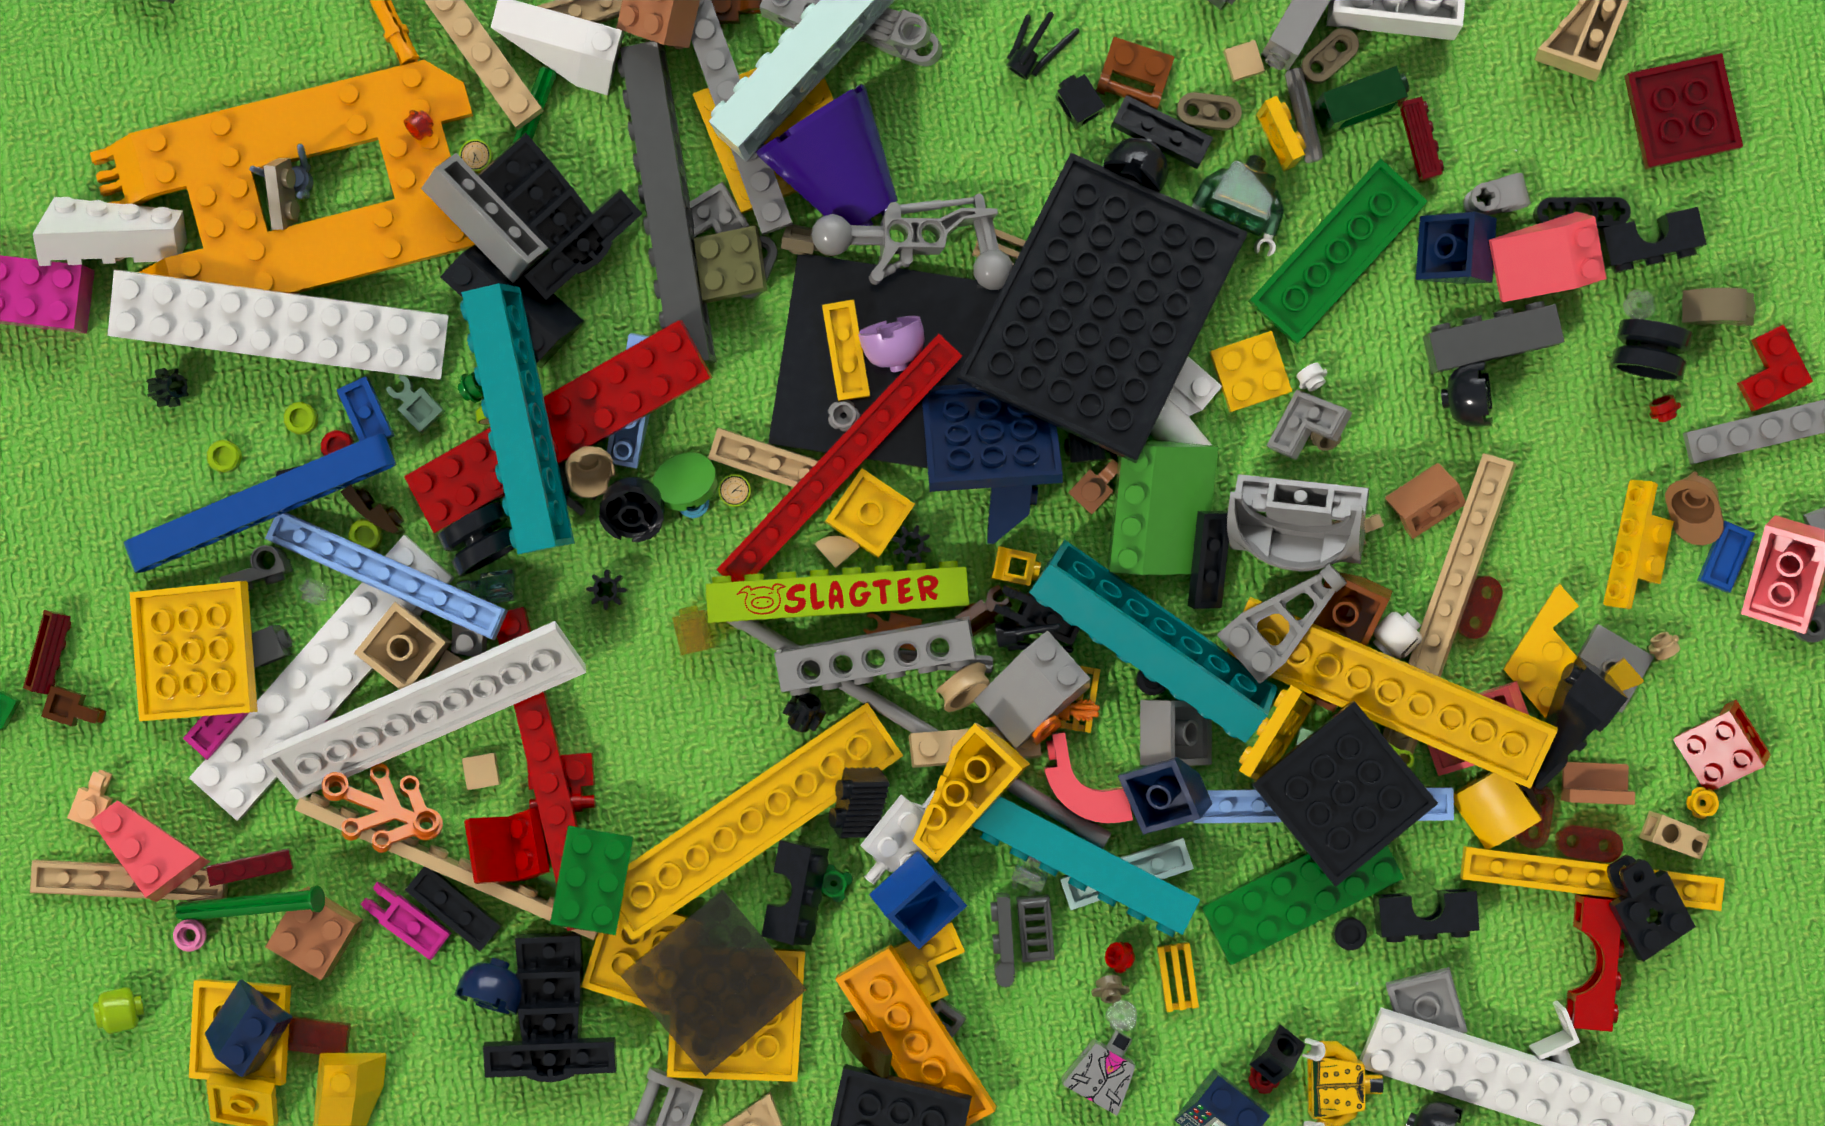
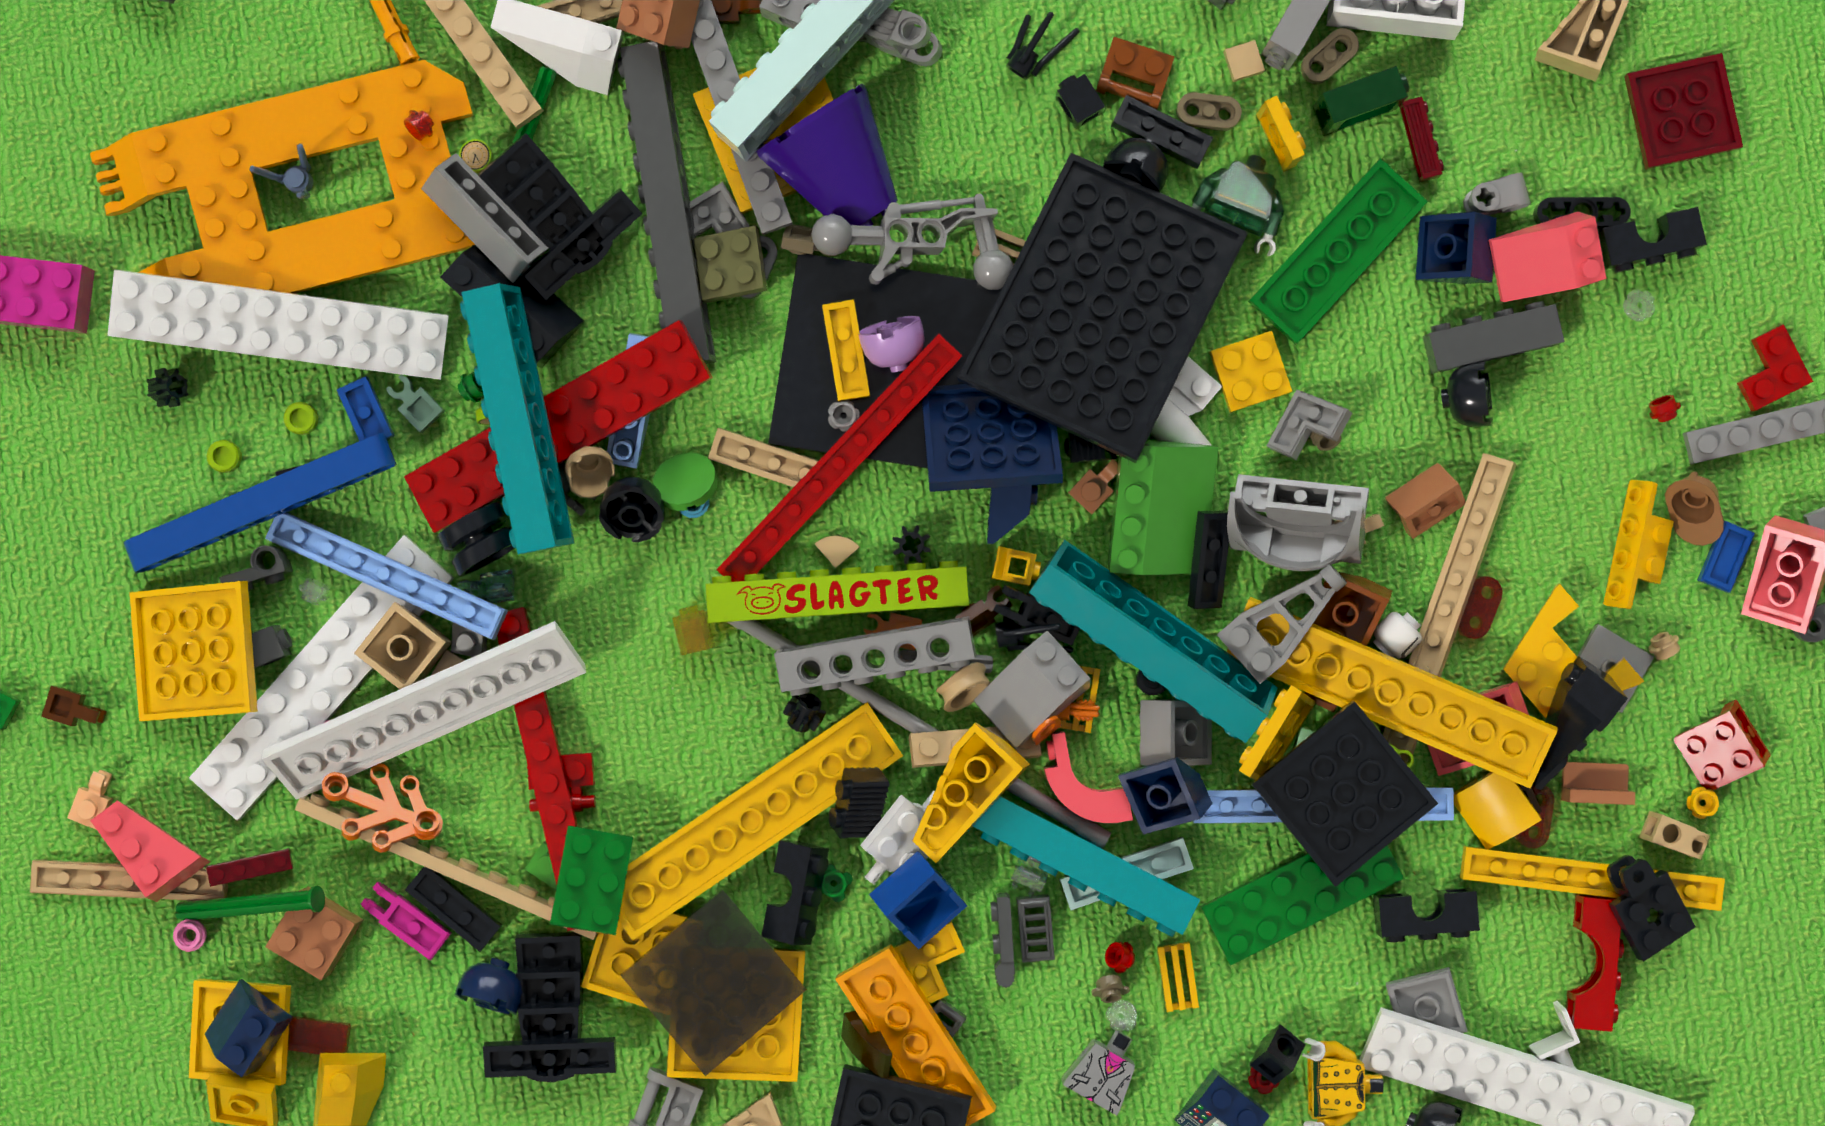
(47, 652): dark red piece -> none
(107, 232): white wedge -> none
(118, 1010): lime head -> none
(211, 732): dark pink plate -> none
(281, 193): dark tan plate -> none
(335, 441): red tile -> none
(366, 534): lime tile -> none
(381, 515): dark brown slope -> none
(481, 771): tan tile -> none
(507, 847): red bracket -> none
(616, 589): black gear -> none
(734, 490): tile -> none
(870, 513): yellow plate -> none
(1303, 114): light grey axle -> none
(1312, 377): white plate -> none
(1349, 933): black tile -> none
(1588, 843): clear red plate -> none
(1651, 349): black wheel -> none
(1718, 306): dark tan brick -> none

